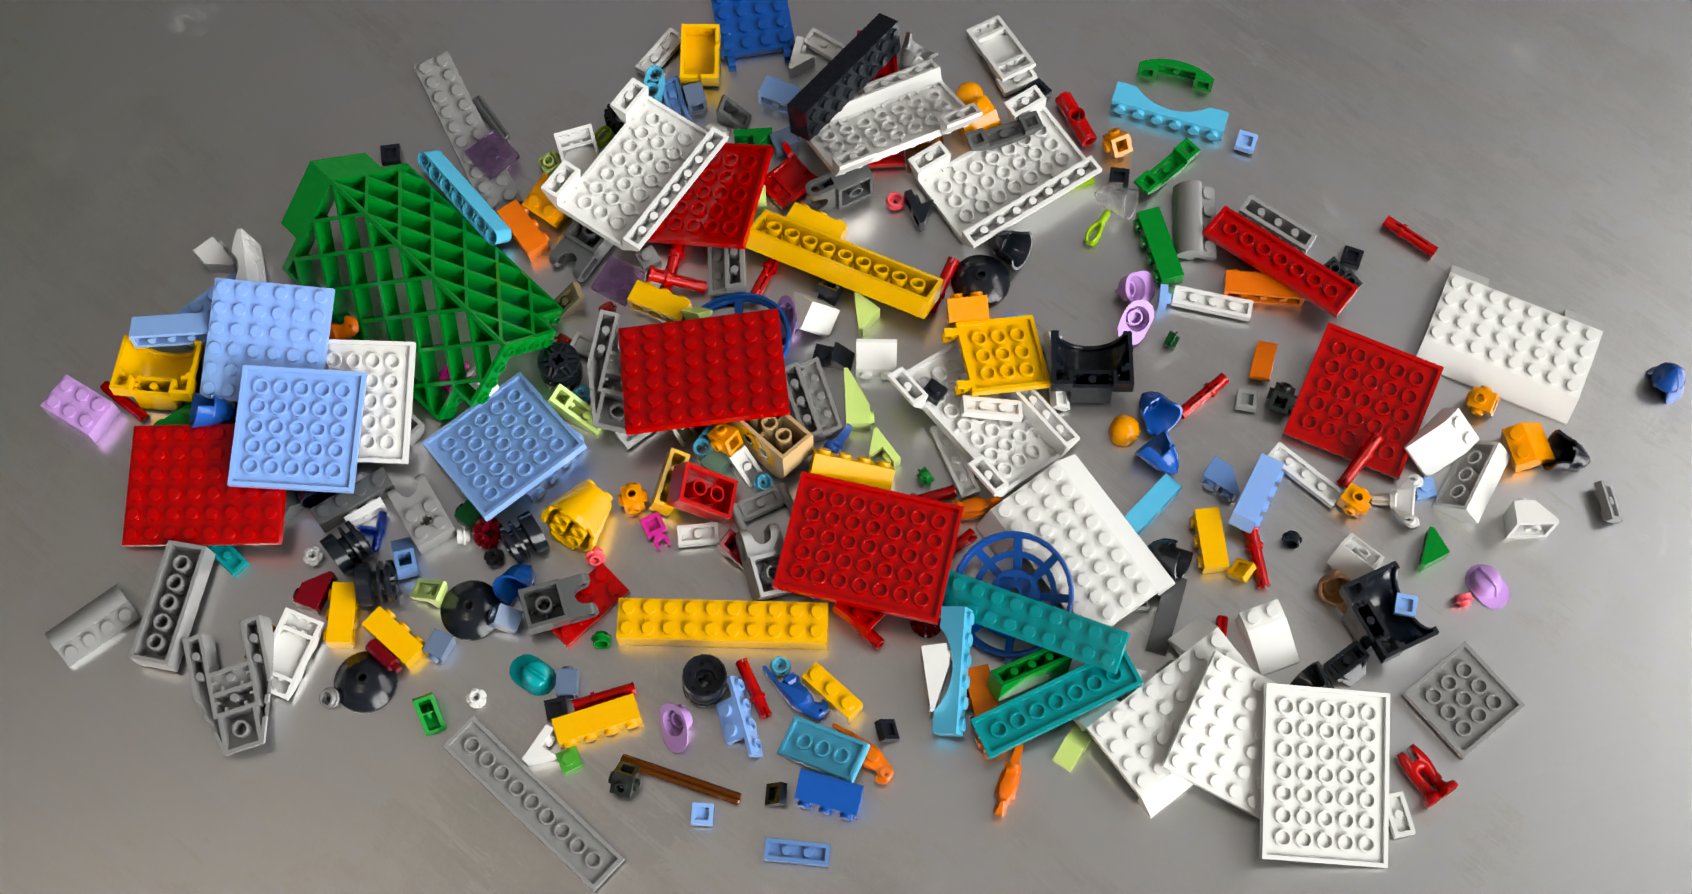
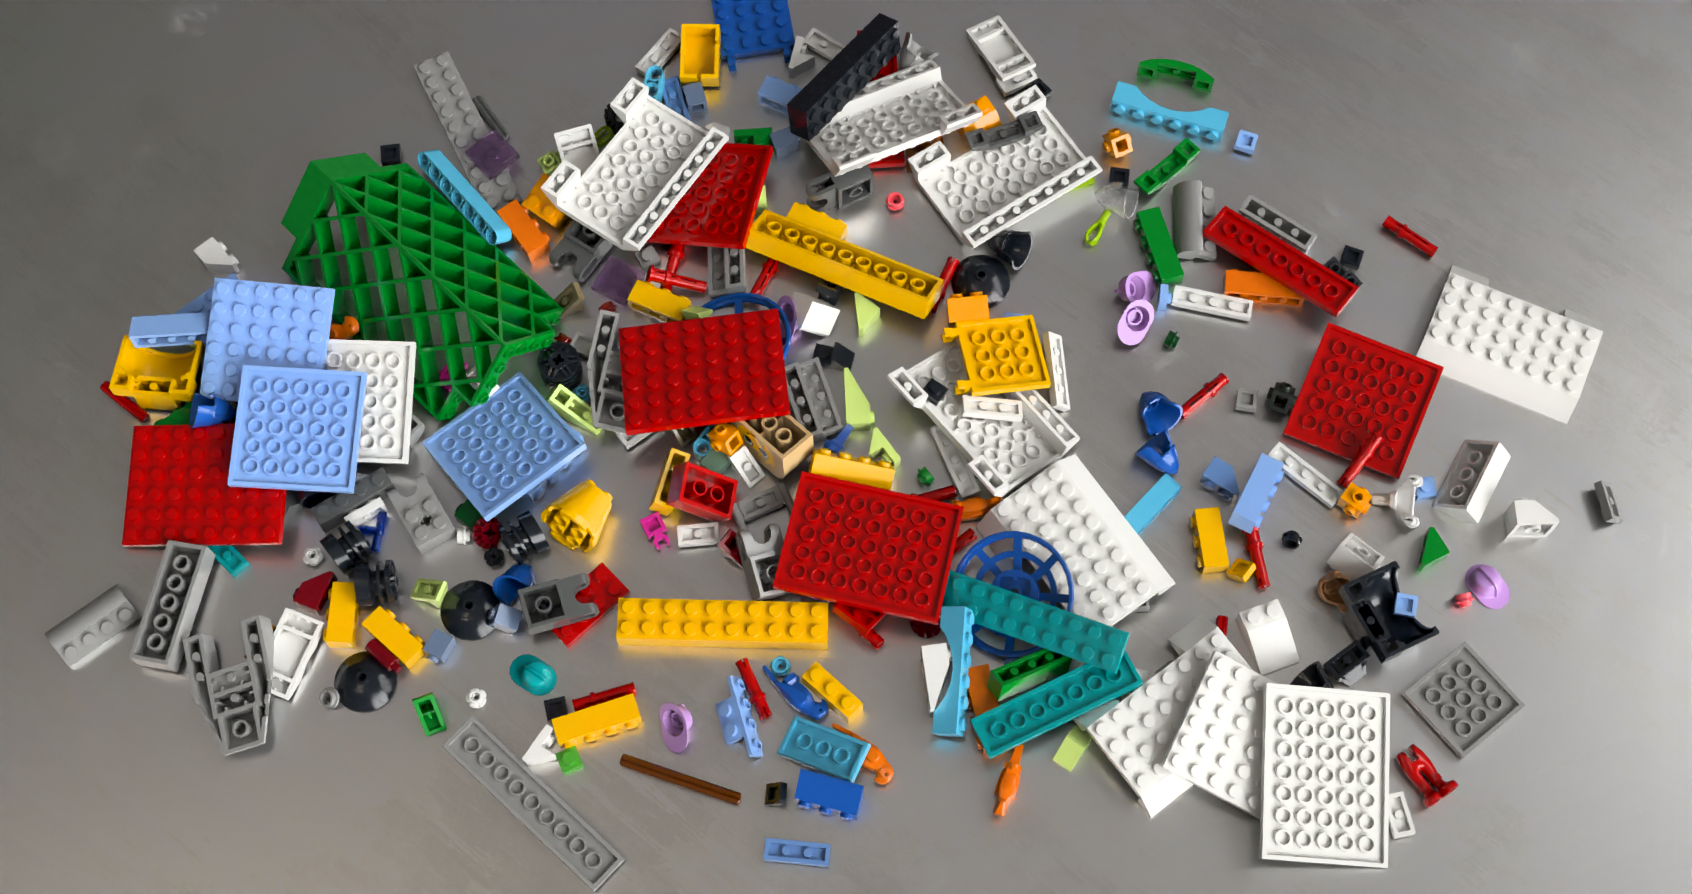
(80, 408): lavender brick -> none
(249, 257): white slope -> none
(404, 558): medium blue slope -> none
(567, 682): sand blue brick -> none
(595, 556): coral plate -> none
(601, 639): green plate -> none
(624, 779): pearl dark grey brick -> none
(633, 498): light orange brick -> none
(700, 670): black wheel -> none
(702, 814): light blue plate -> none
(732, 114): dark grey slope -> none
(768, 482): medium azure plate -> none
(788, 179): red piece -> none
(875, 357): white slope -> none
(886, 730): black plate -> none
(918, 211): black slope -> none
(969, 92): light orange hair -> none
(1080, 127): red piece -> none
(1092, 371): black piece -> none
(1124, 430): light orange hair -> none
(1166, 618): dark grey slope -> none
(1173, 559): black helmet -> none
(1263, 361): orange slope -> none
(1441, 441): white slope -> none
(1482, 401): light orange brick -> none
(1526, 445): light orange slope -> none
(1567, 453): black helmet -> none
(1670, 379): blue helmet -> none

